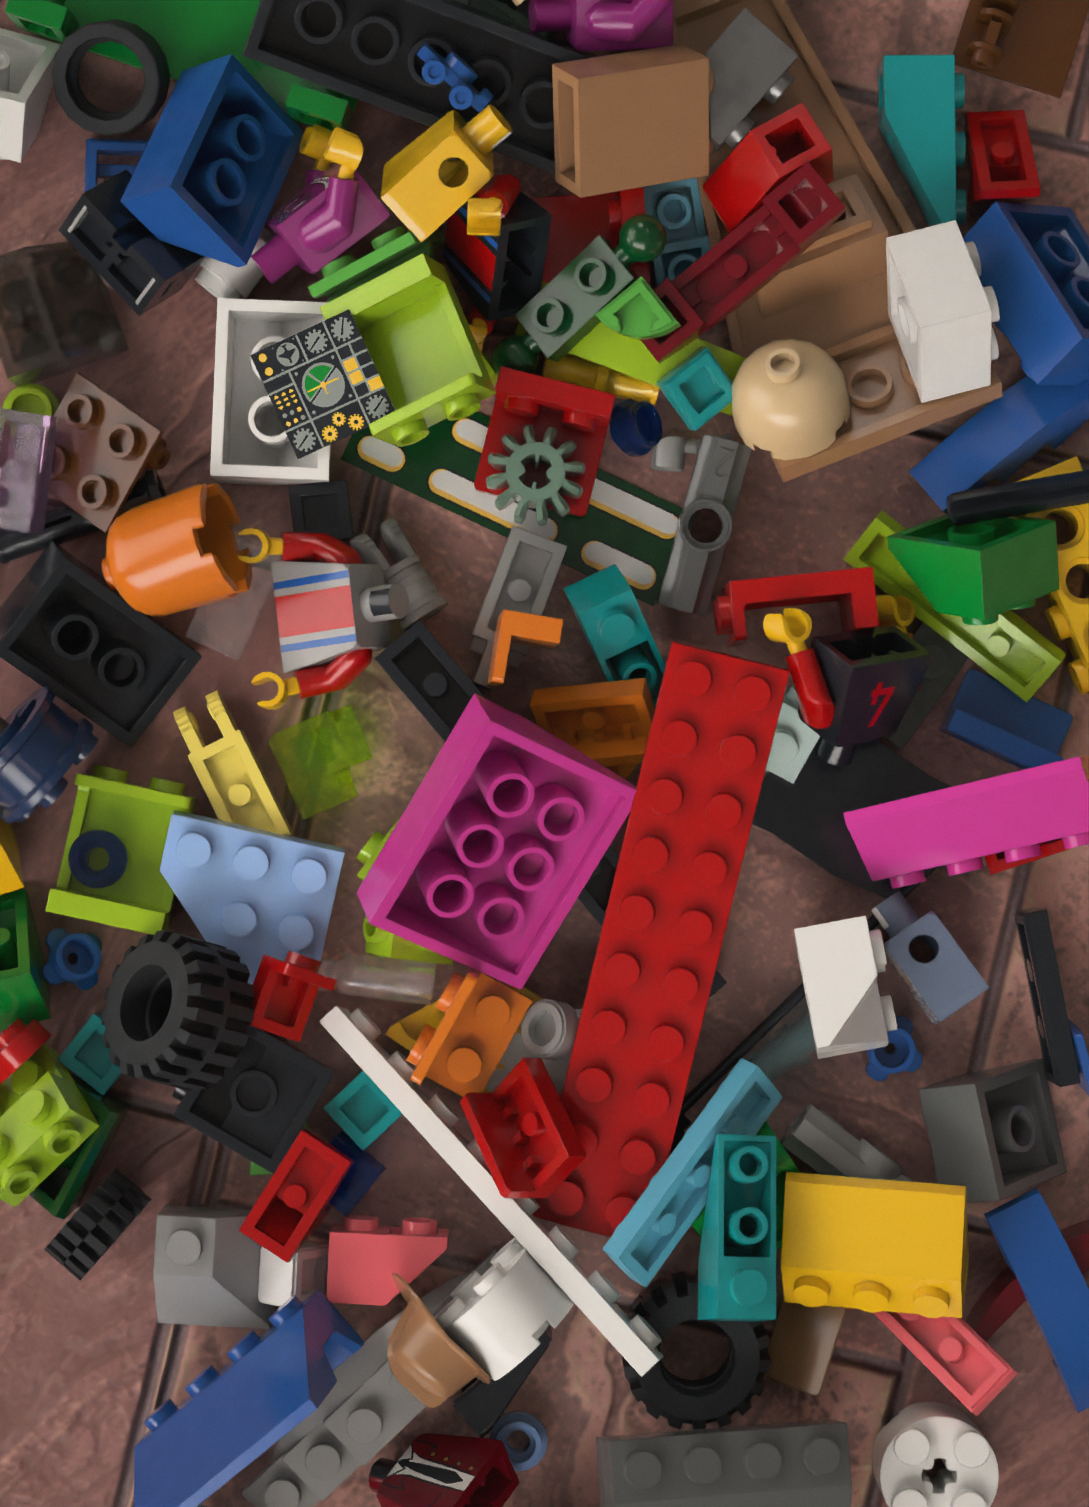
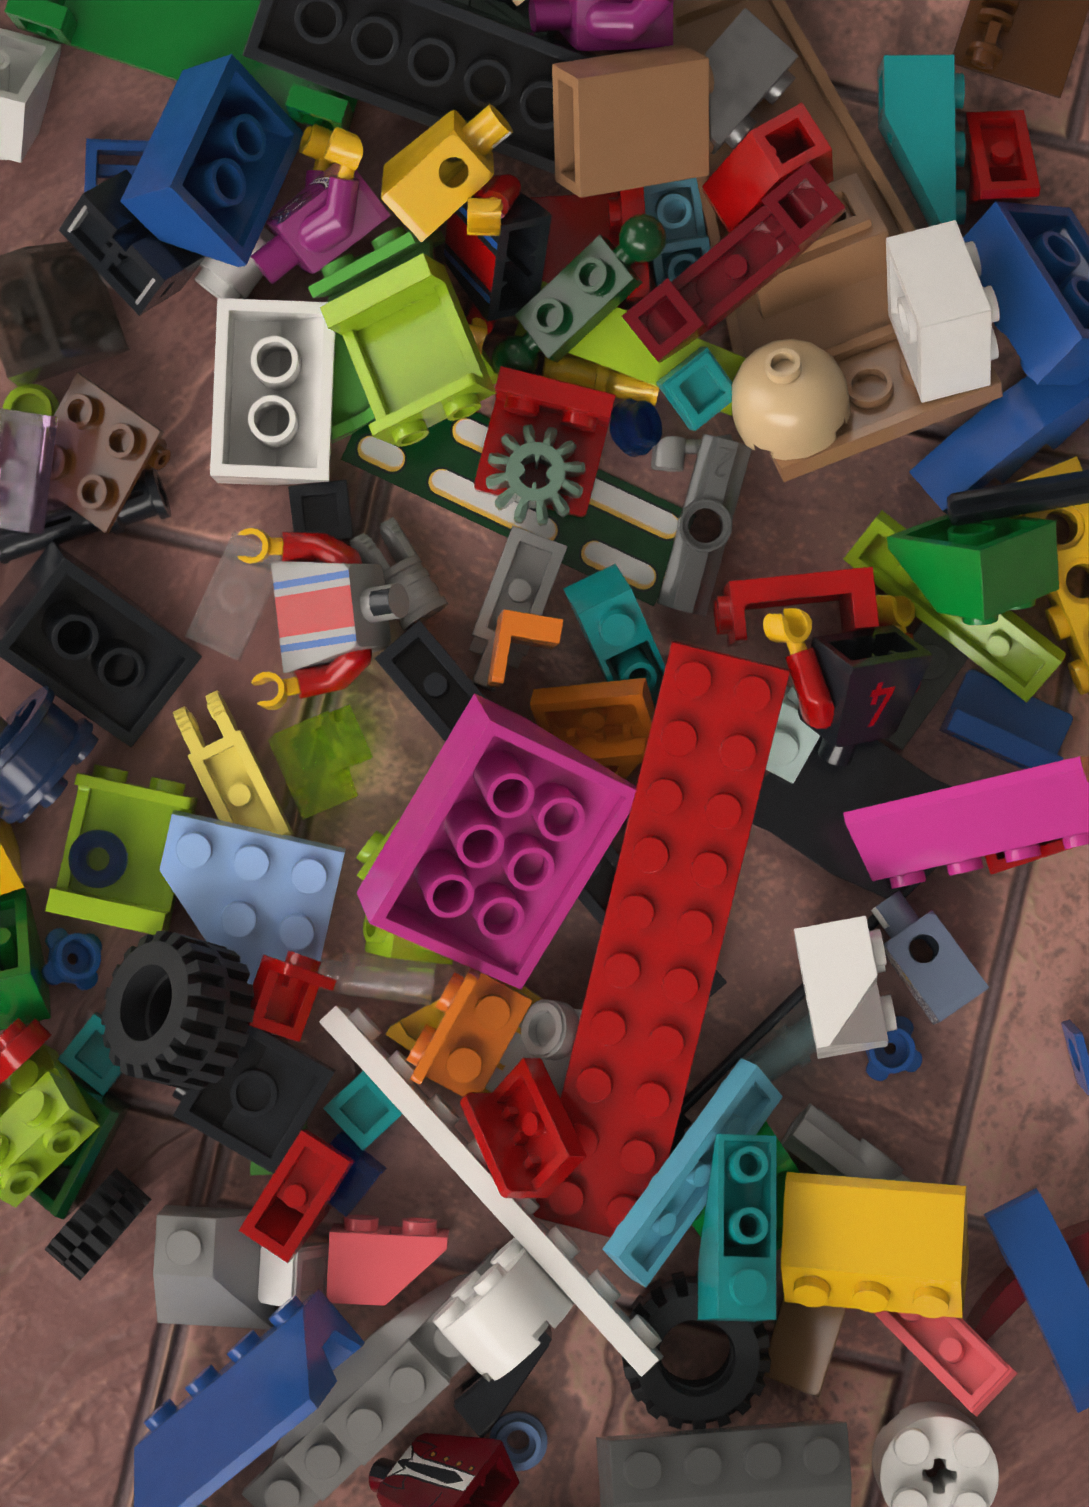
(67, 84): black tyre -> none
(177, 552): orange cylinder -> none
(323, 384): sticker -> none
(425, 1356): medium nougat piece -> none
(457, 75): blue piece -> none
(638, 313): bright green tile -> none
(994, 1130): dark grey slope -> none
(1047, 996): black tile -> none

